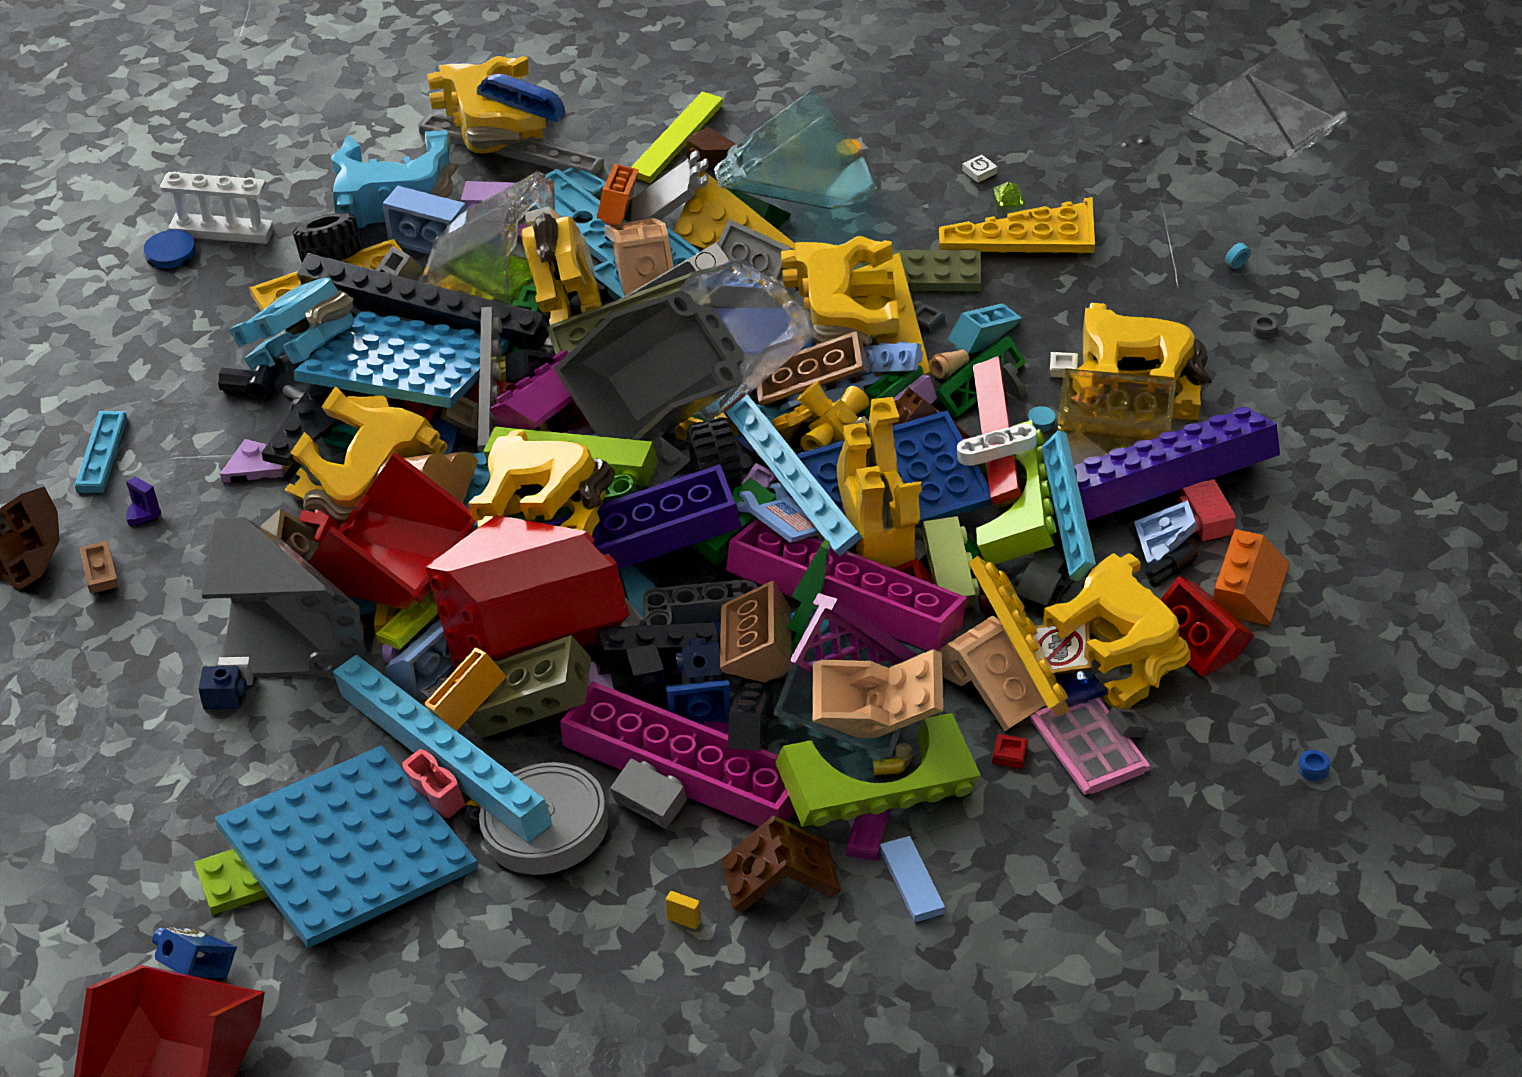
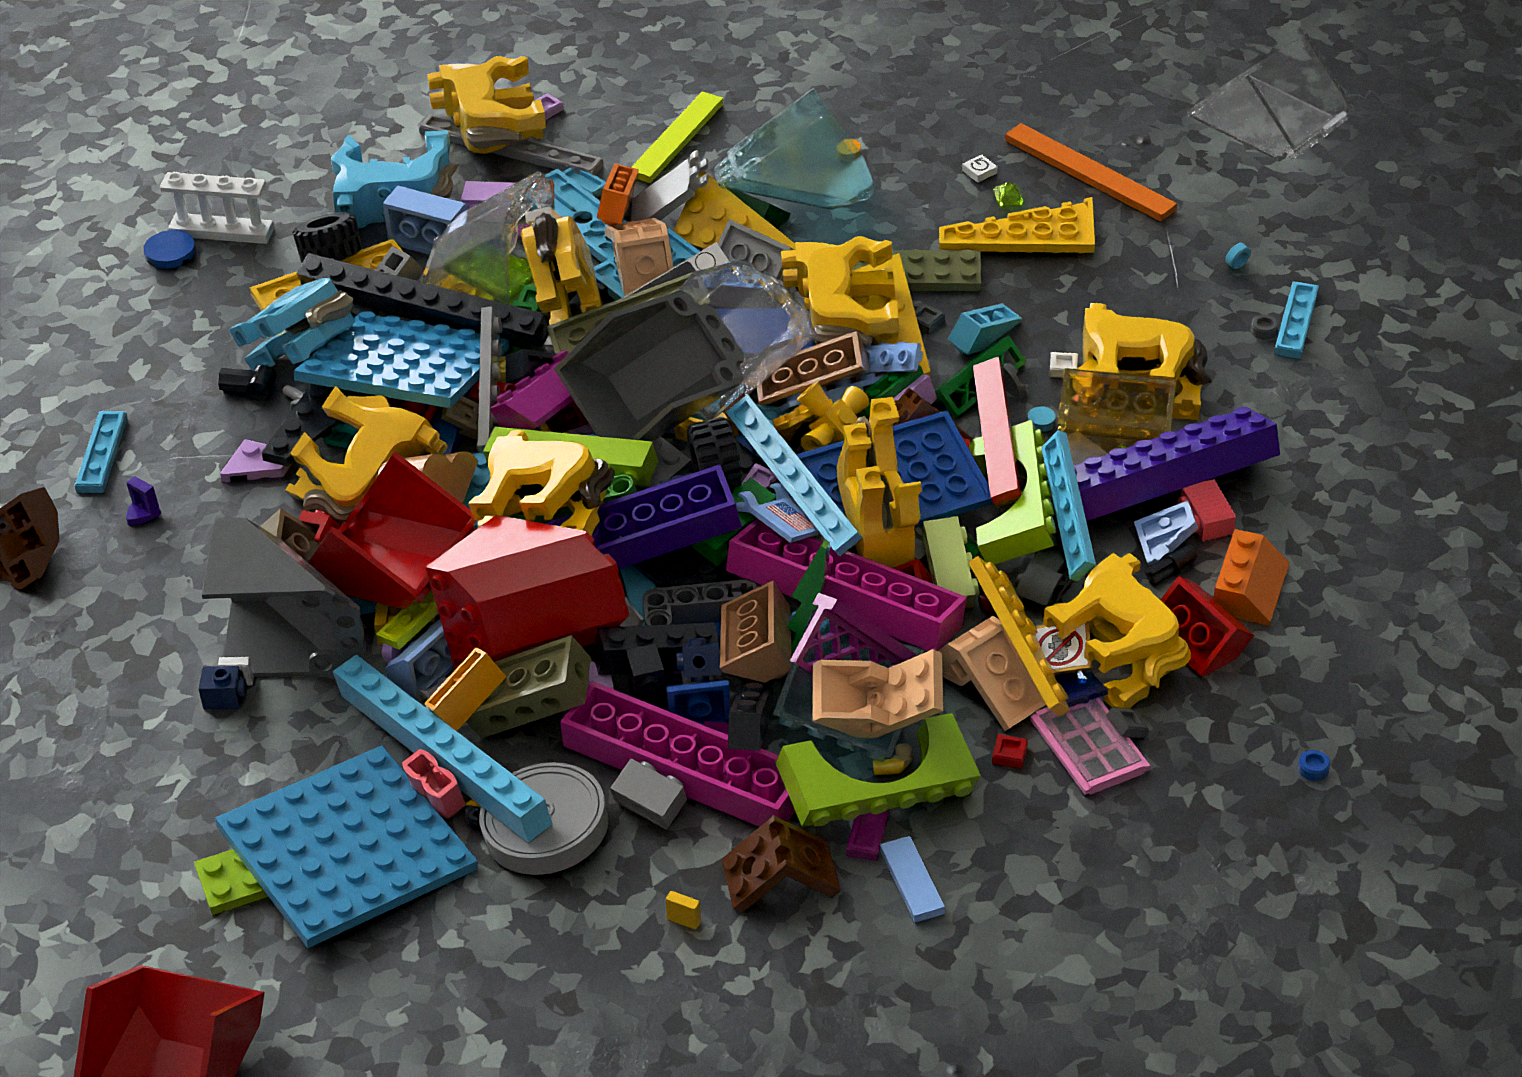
(98, 567): medium nougat plate -> none
(179, 950): blue torso -> none
(523, 96): blue brick -> none
(710, 145): reddish brown slope -> none
(947, 363): light nougat cone -> none
(980, 448): white beam -> none
(1091, 172): none -> orange tile
(1296, 320): none -> medium azure tile

